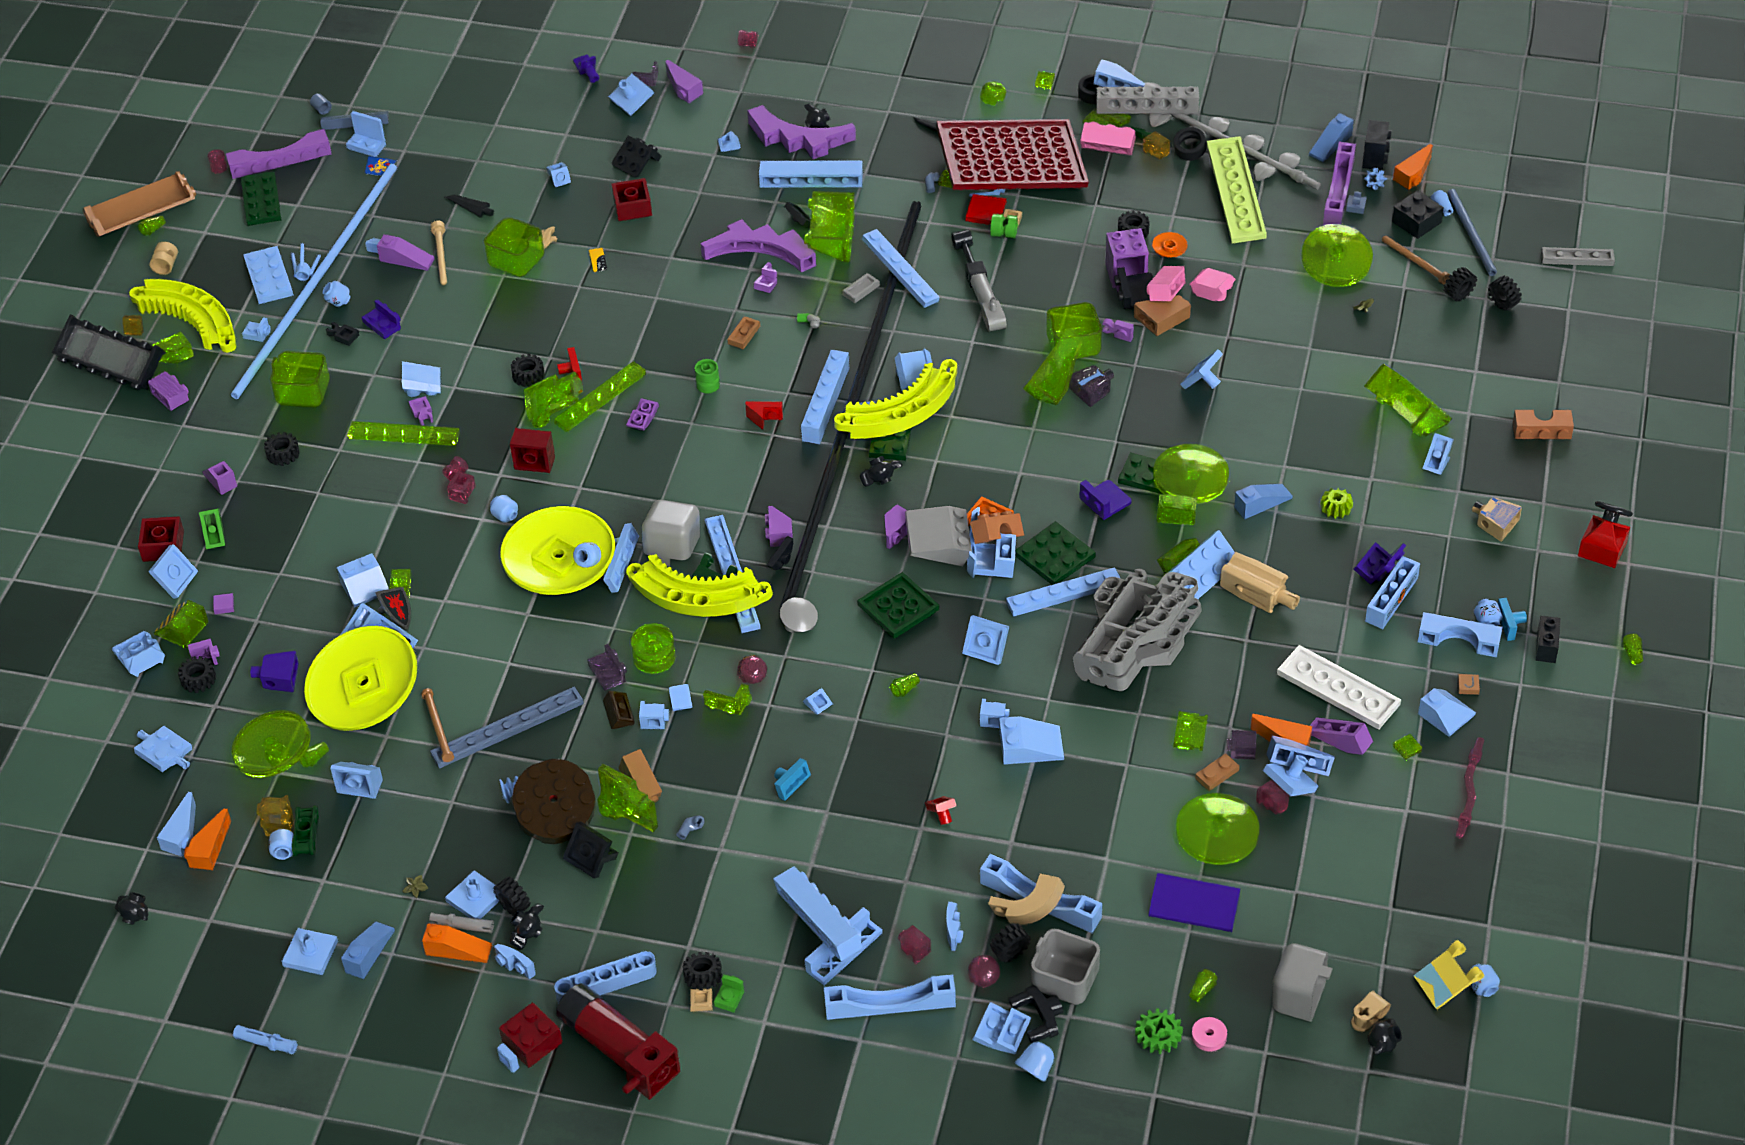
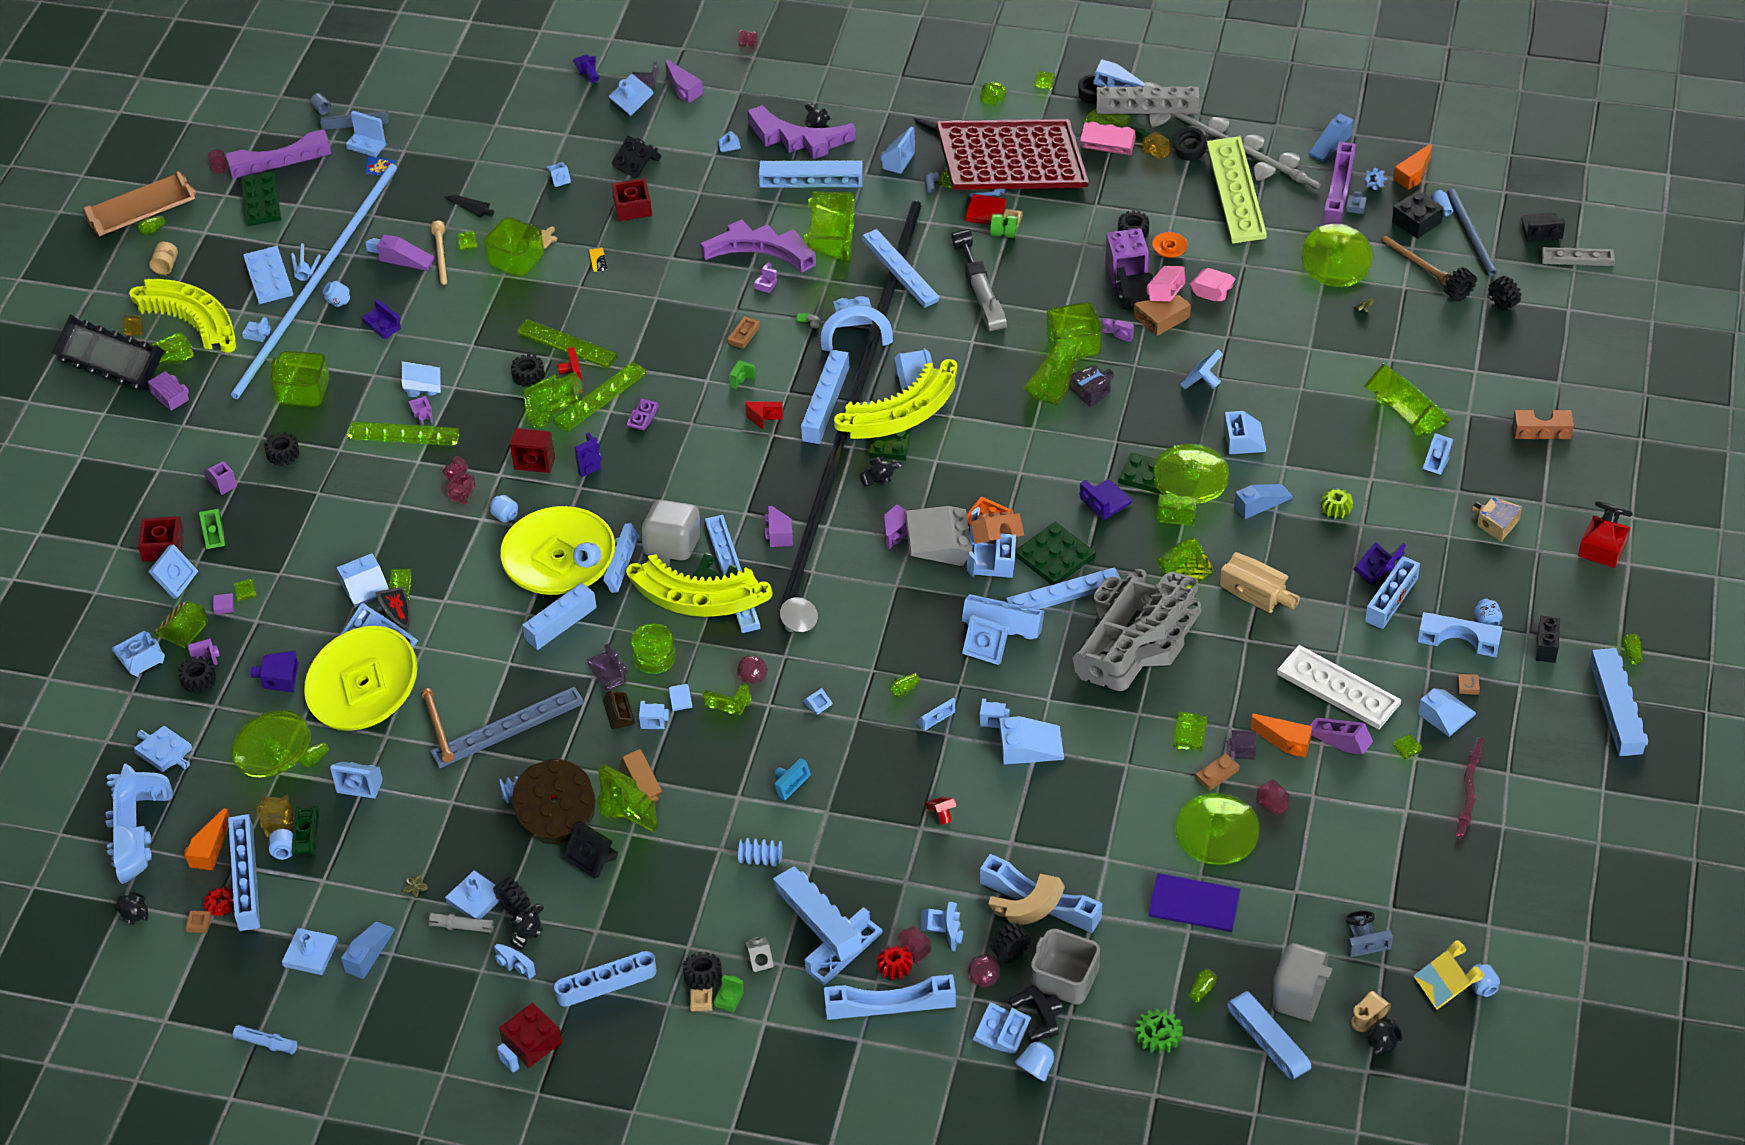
(131, 842): none -> light blue piece
(180, 828): light blue slope -> none
(198, 921): none -> medium nougat tile
(225, 906): none -> red gear
(244, 872): none -> light blue brick
(245, 589): none -> clear neon green tile
(343, 334): black plate -> none
(454, 944): orange slope -> none
(467, 240): none -> clear neon green plate
(559, 616): none -> light blue brick
(562, 341): none -> clear neon green tile
(588, 456): none -> dark purple bracket
(646, 1059): dark red piece -> none
(690, 824): sand blue arm -> none
(707, 376): bright green wheel -> none
(740, 372): none -> bright green bracket
(757, 946): none -> light grey bracket
(760, 852): none -> light blue piece
(782, 554): black plate -> none
(798, 214): black plate -> none
(852, 313): none -> light blue piece
(861, 288): light grey tile -> none
(894, 962): none -> red gear
(898, 605): dark green plate -> none
(899, 152): none -> light blue slope
(933, 920): none -> light blue slope
(936, 715): none -> light blue slope
(1020, 619): none -> light blue brick
(1206, 562): light blue plate -> none
(1207, 1042): bright pink piece -> none
(1243, 433): none -> light blue slope
(1269, 1035): none -> light blue beam
(1284, 751): medium blue slope -> none
(1292, 778): light blue tile -> none
(1364, 937): none -> sand blue piece
(1376, 145): black brick -> none
(1510, 619): dark azure tile -> none
(1543, 226): none -> black bracket
(1618, 702): none -> light blue brick

